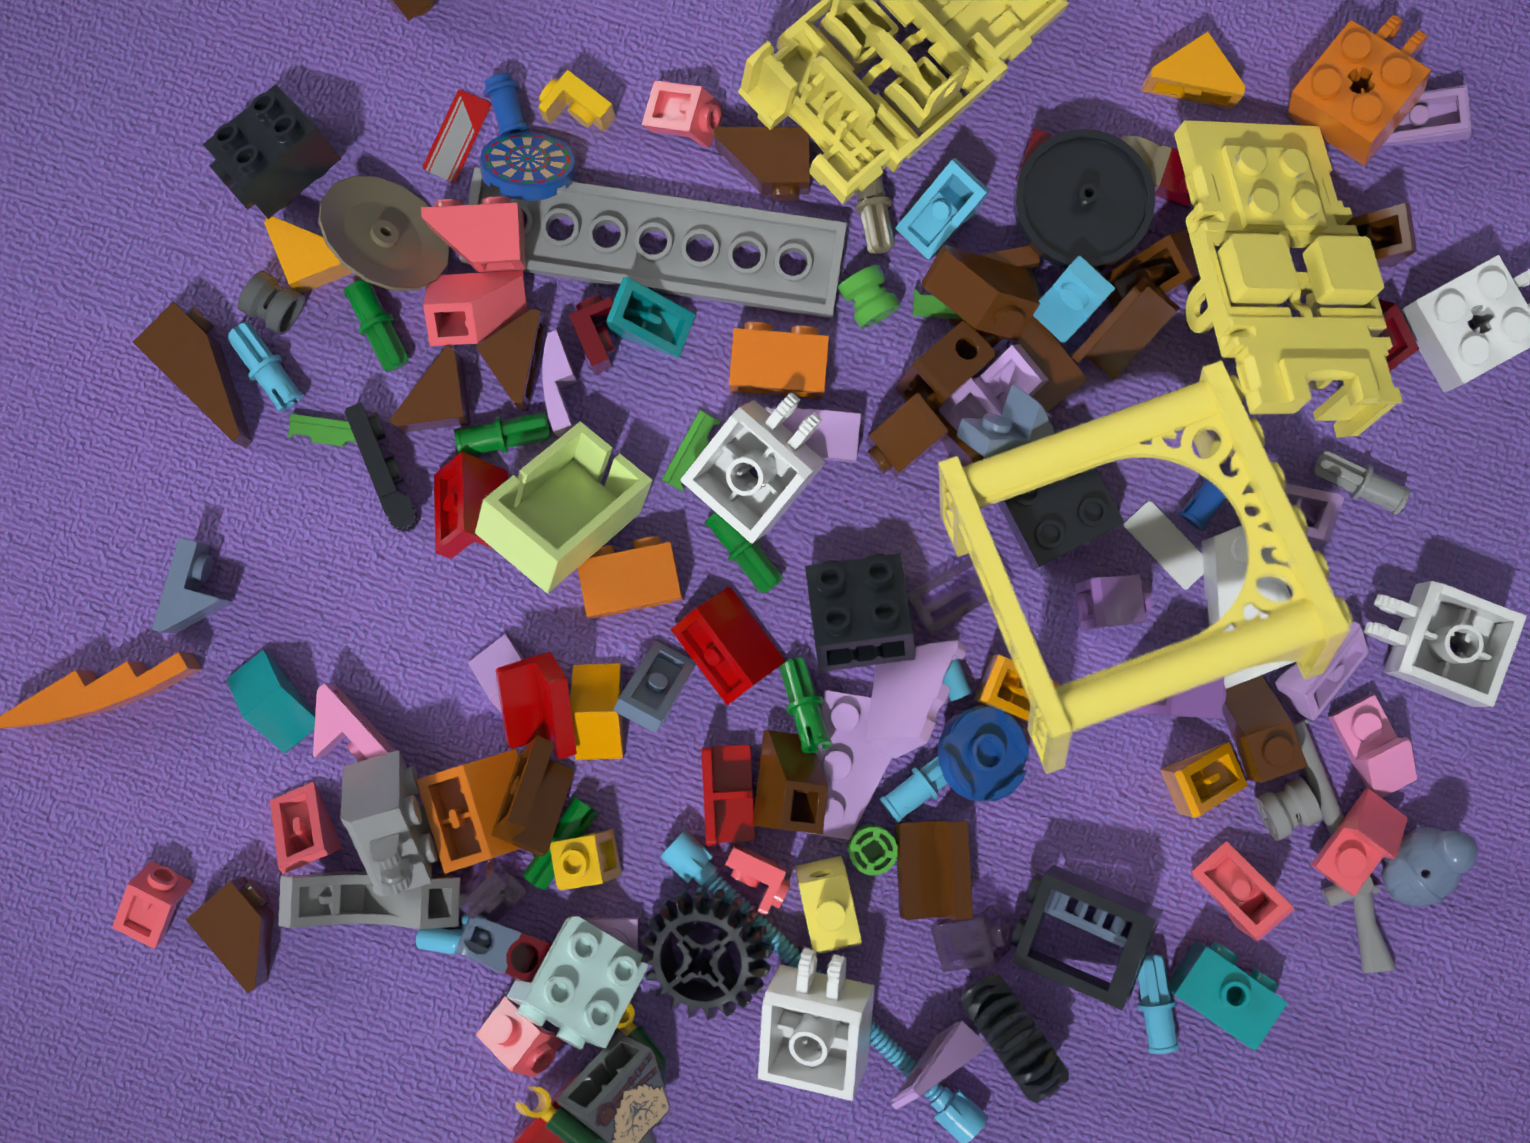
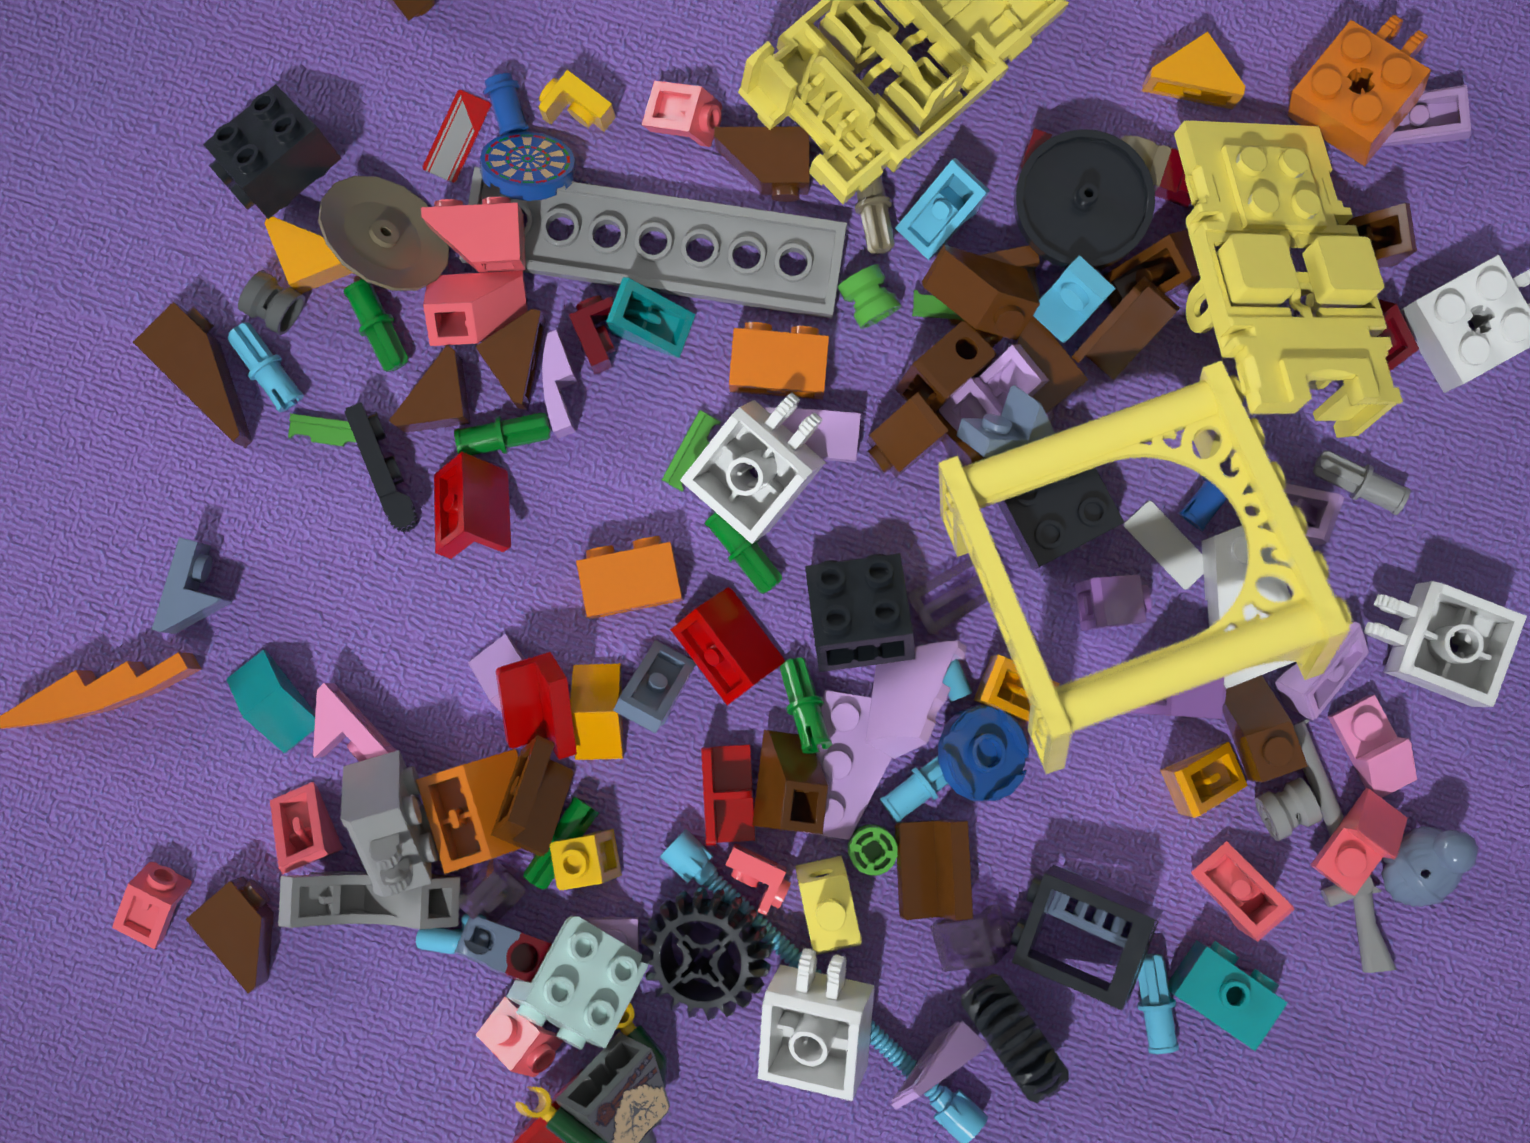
(562, 507): yellowish green piece -> none

